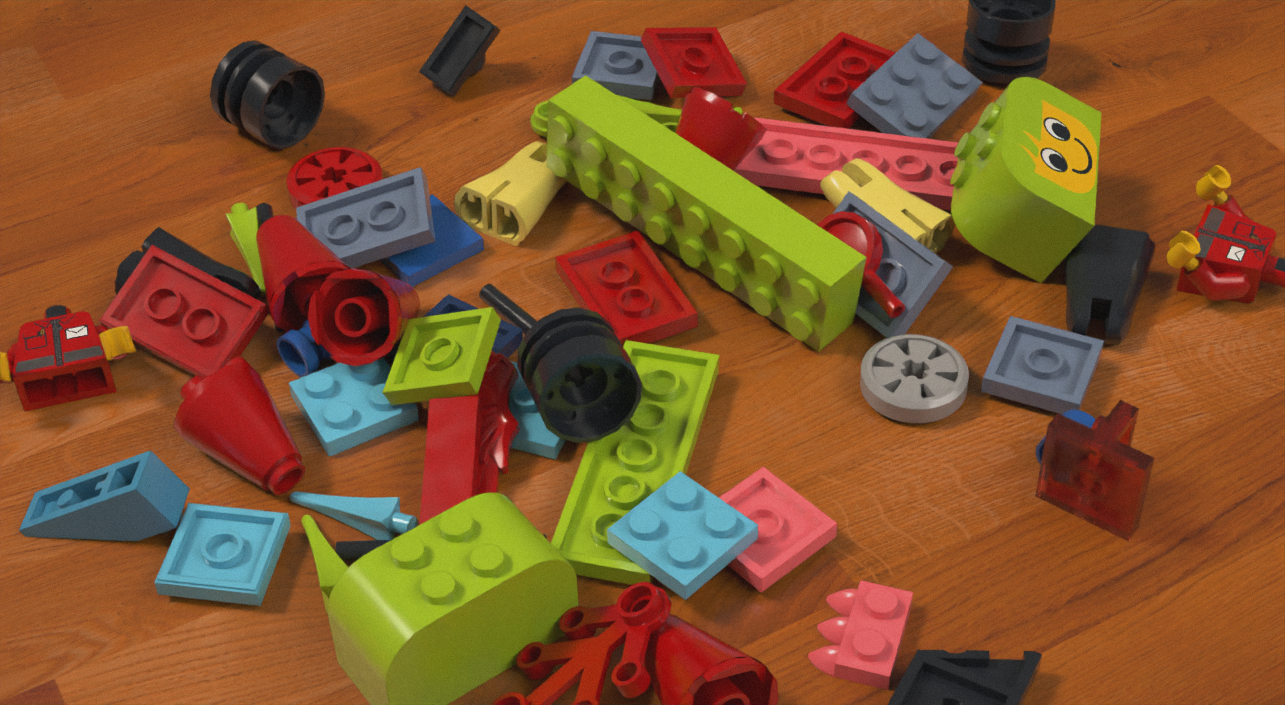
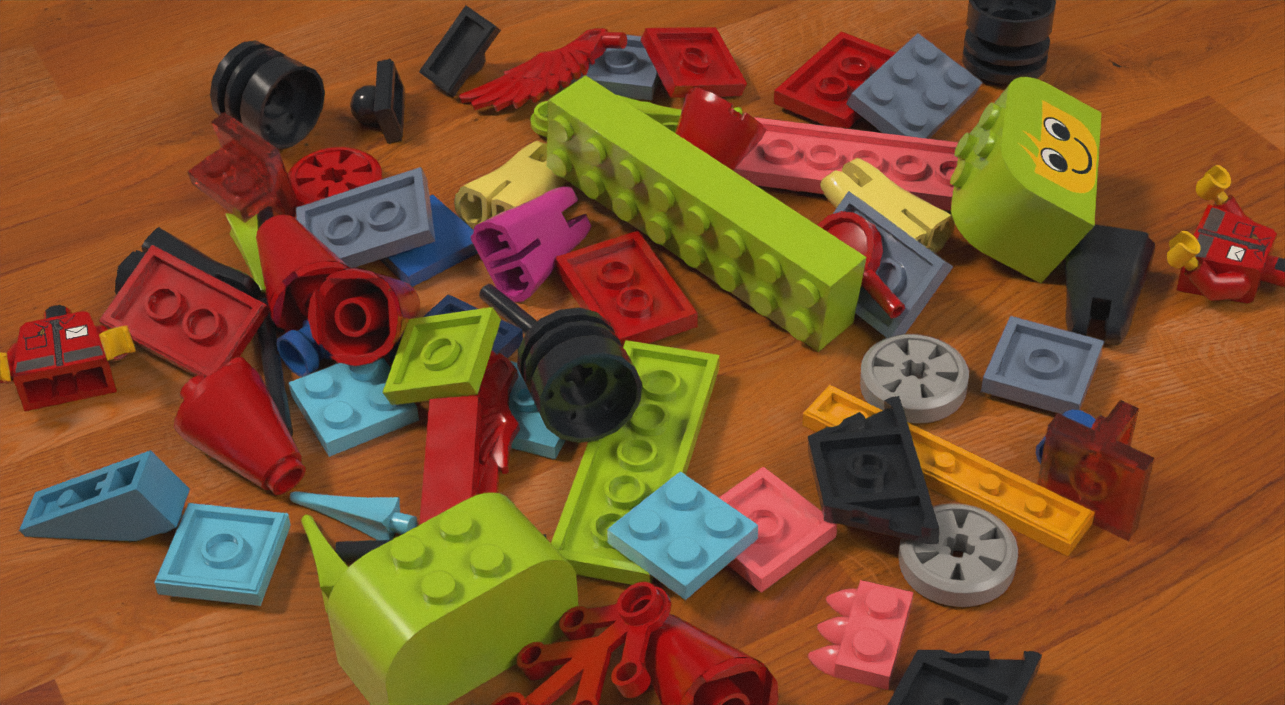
(244, 173): none -> clear red bracket
(273, 367): none -> black bar
(382, 103): none -> black tile
(524, 241): none -> dark pink piece
(545, 71): none -> red animal
(872, 476): none -> black wing
(968, 581): none -> light grey wheel
(972, 479): none -> light orange tile

